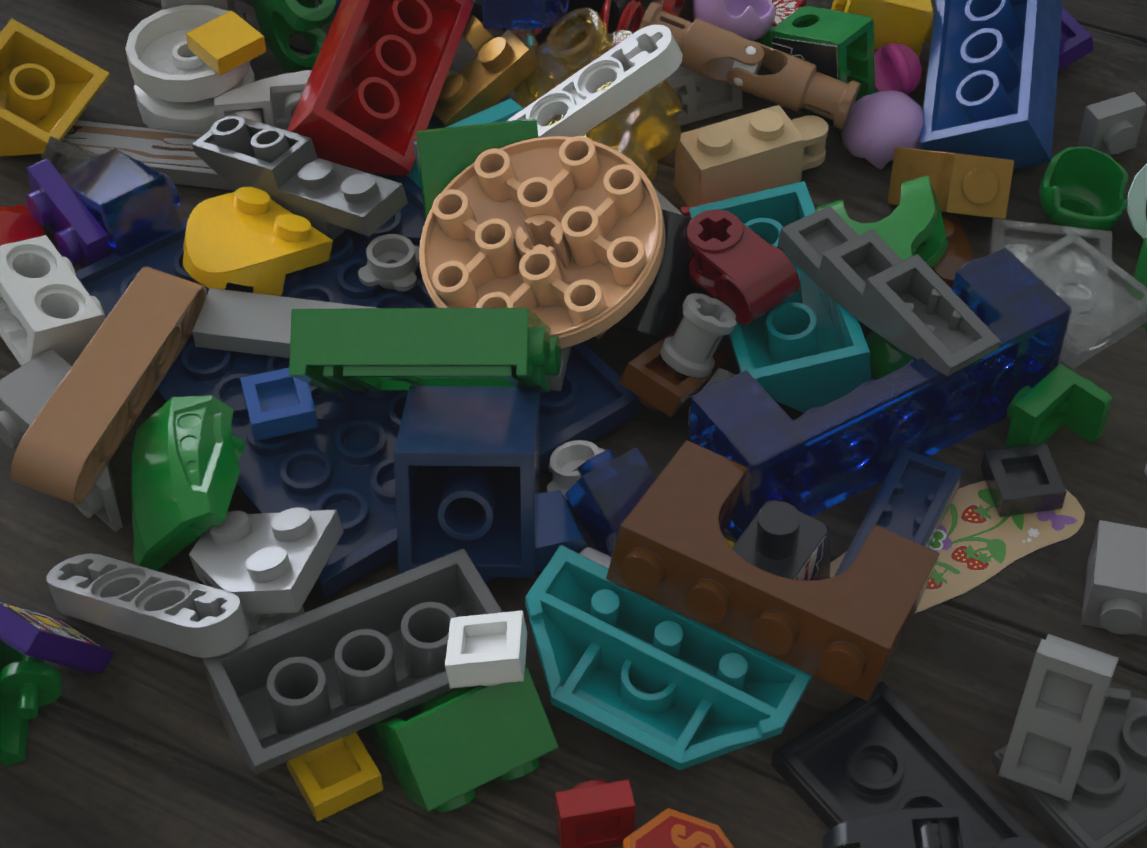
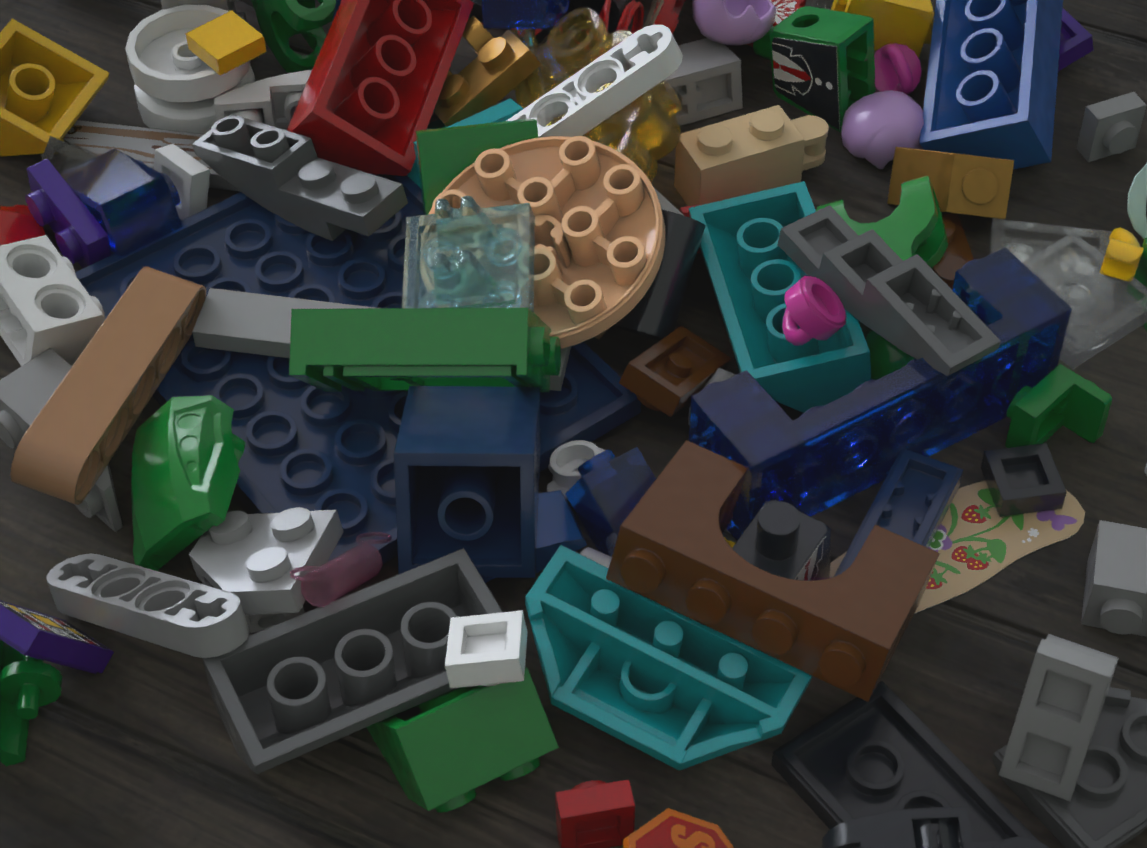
(187, 175): none -> white plate
(249, 242): yellow slope -> none
(278, 404): blue plate -> none
(336, 776): yellow plate -> none
(344, 566): none -> clear pink piece
(391, 263): light grey plate -> none
(470, 257): none -> clear light blue plate
(698, 335): light grey bush -> none
(738, 266): dark red piece -> none
(793, 82): medium nougat piece -> none
(814, 309): none -> dark pink tile
(1084, 189): green hair -> none
(1121, 255): none -> yellow piece

